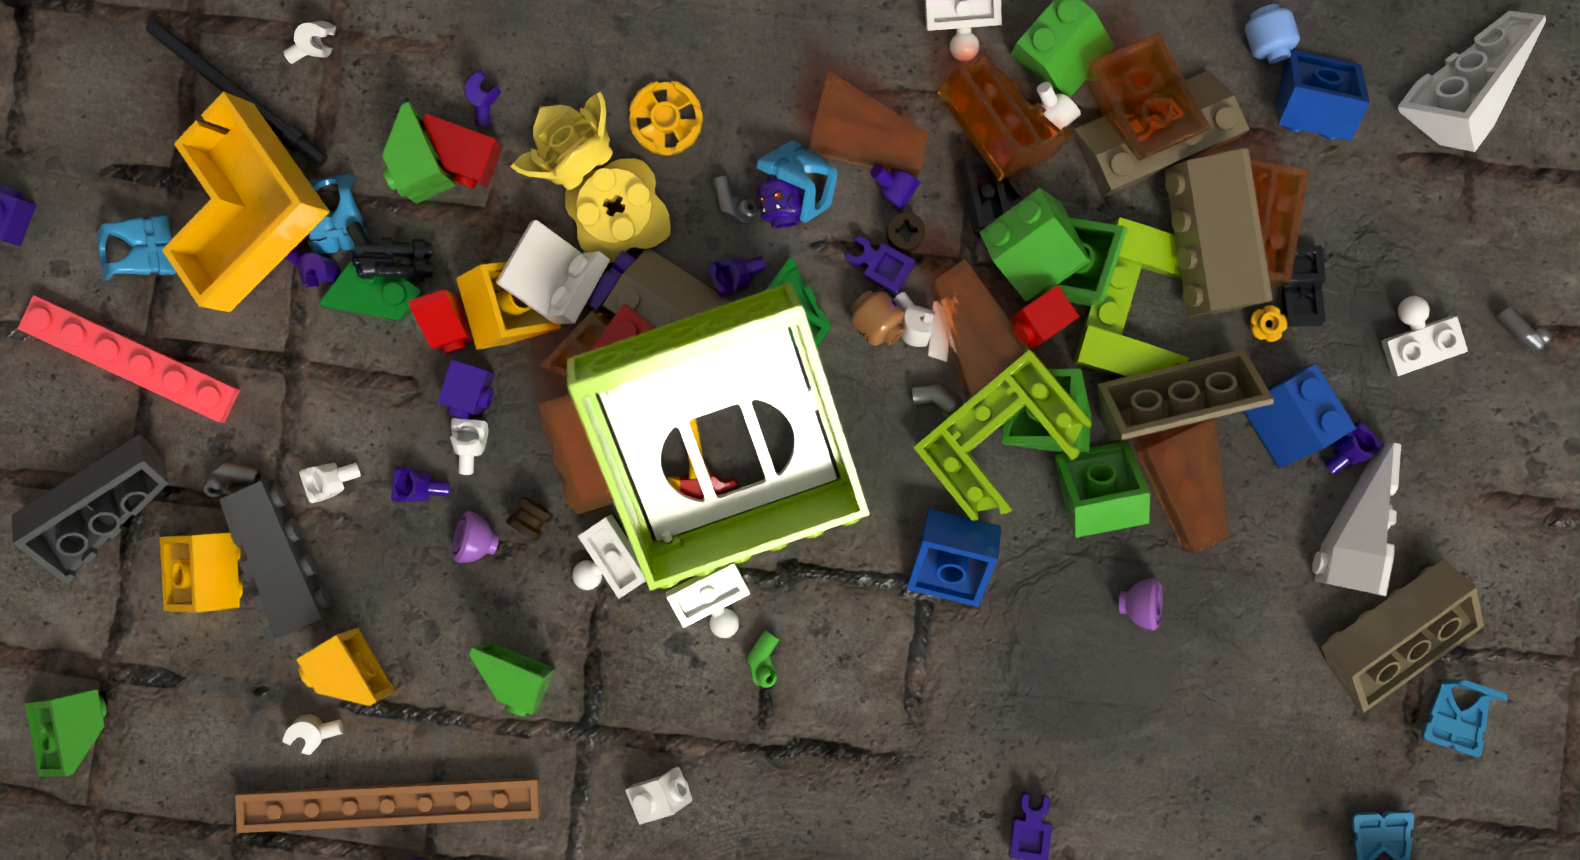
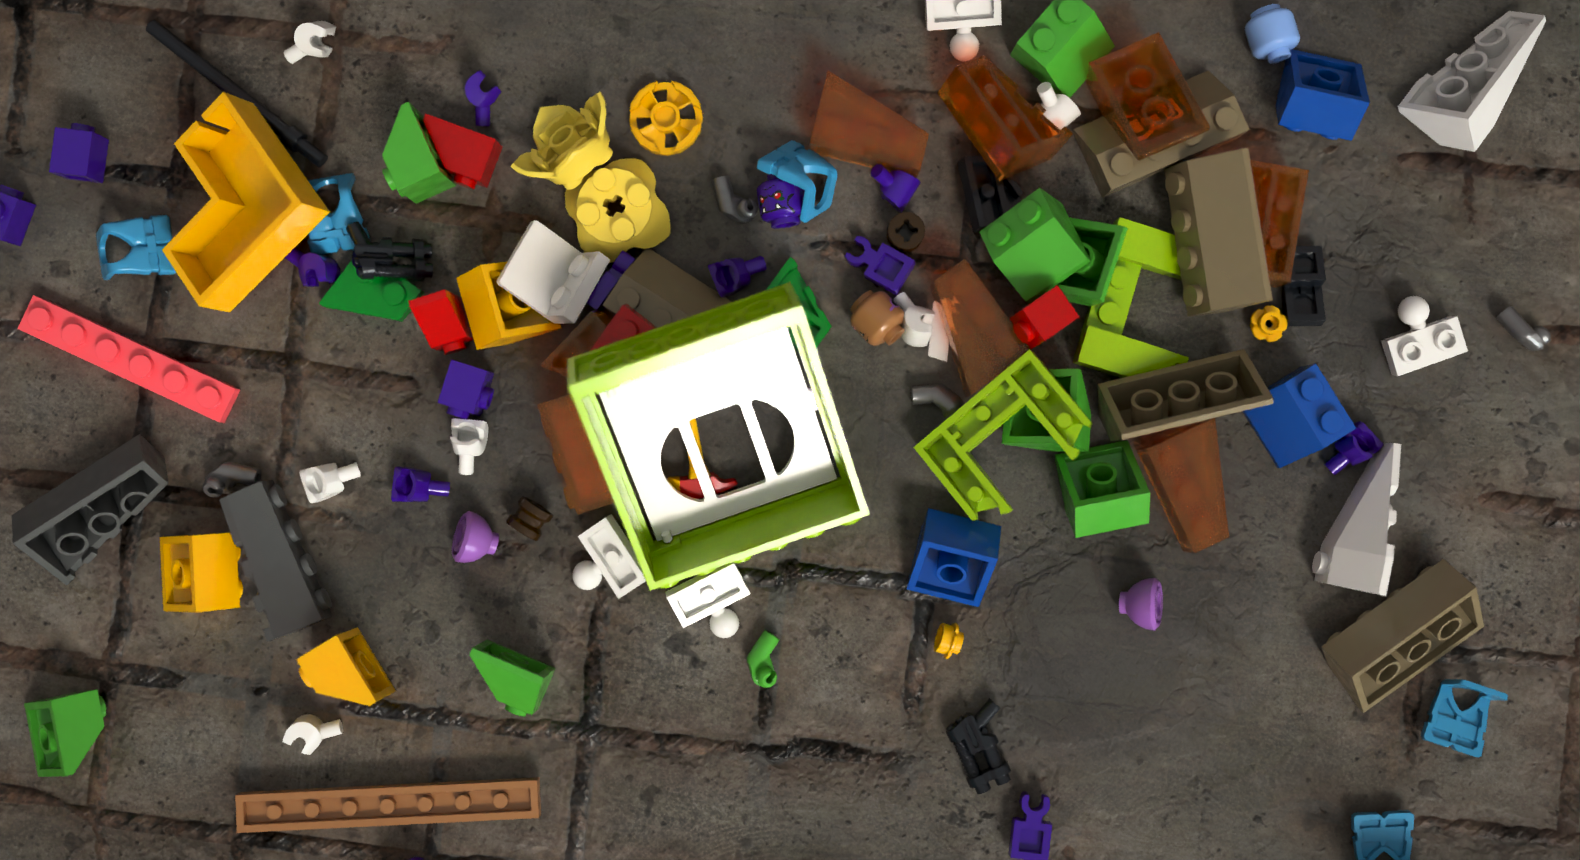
(79, 153): none -> dark purple brick
(659, 796): white bracket -> none
(948, 640): none -> yellow plate
(970, 737): none -> black piece

